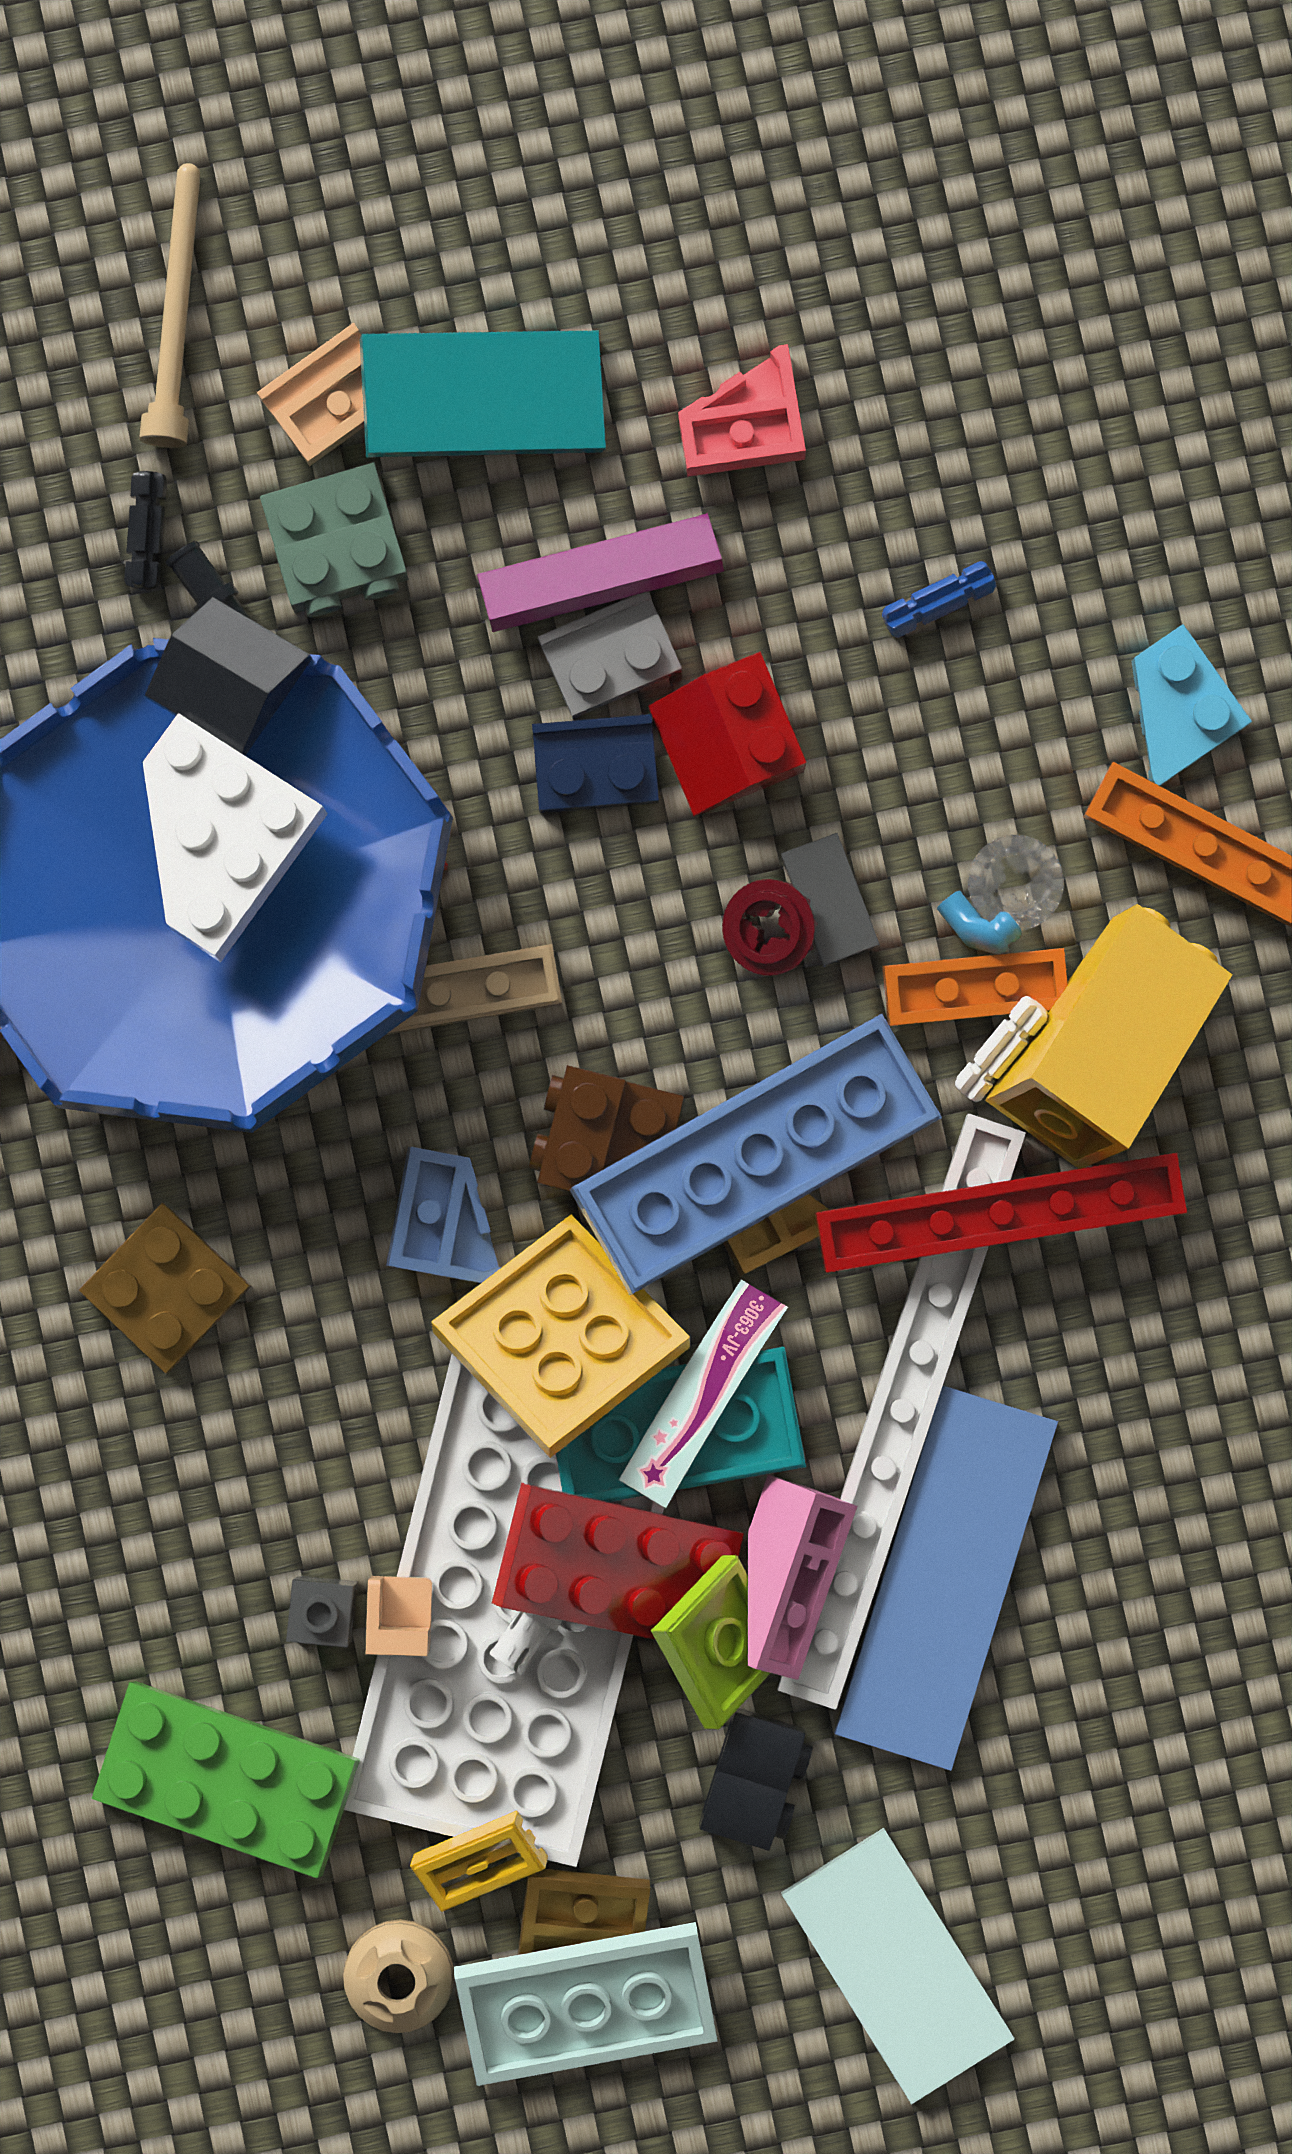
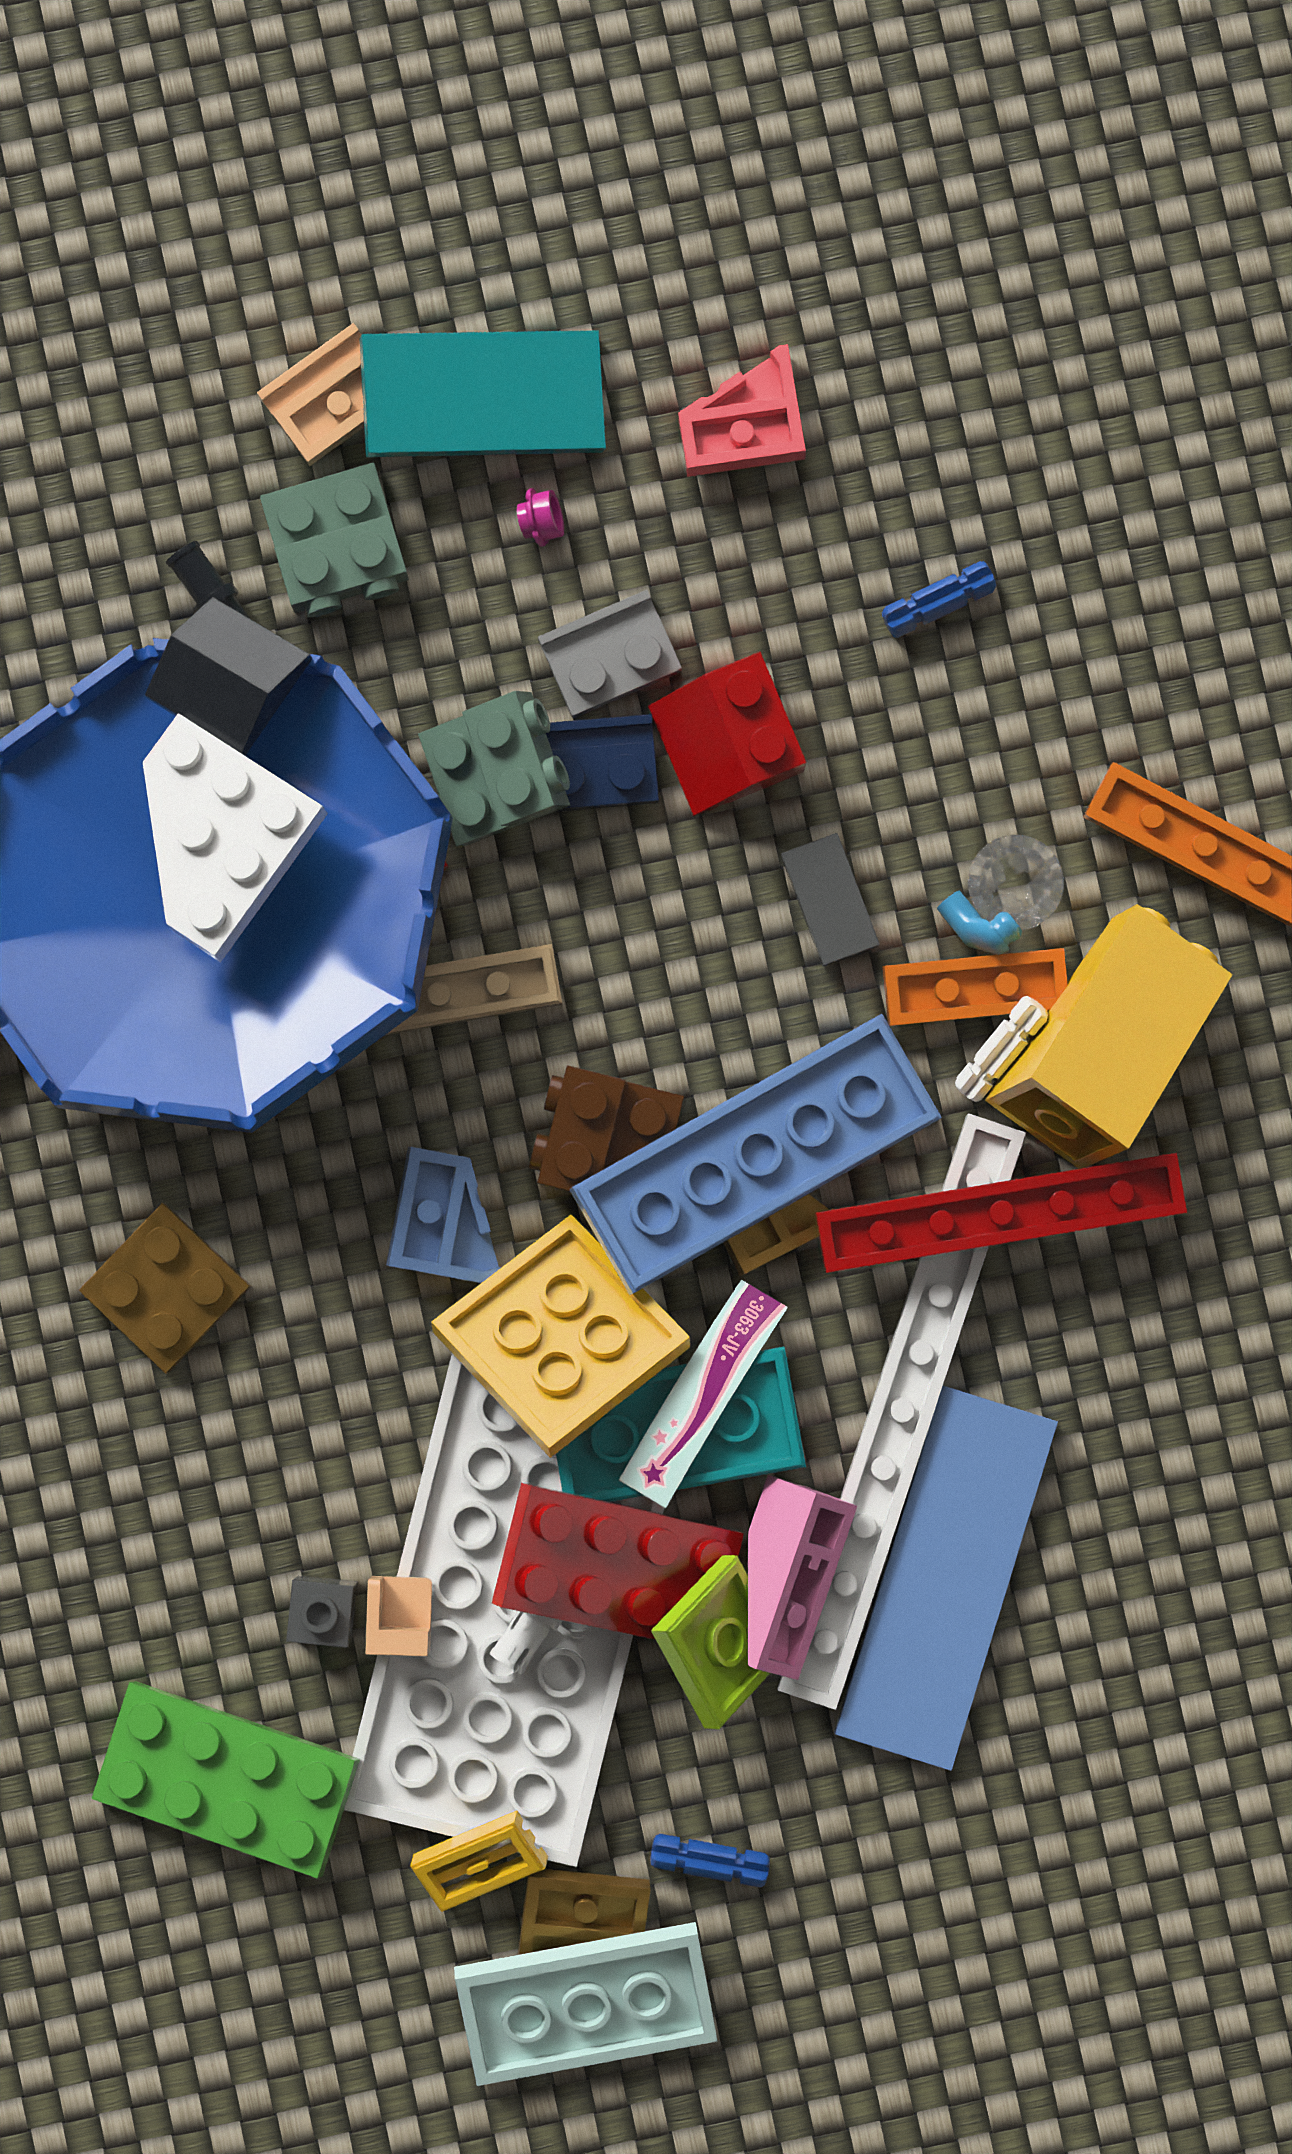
(145, 530): black axle -> none
(165, 420): tan piece -> none
(403, 1944): tan piece -> none
(496, 767): none -> sand green plate
(540, 517): none -> dark pink plate
(600, 572): tile -> none
(710, 1860): none -> blue axle
(745, 937): dark red gear -> none
(754, 1779): black brick -> none
(897, 1965): light aqua tile -> none
(1182, 704): medium azure wing -> none

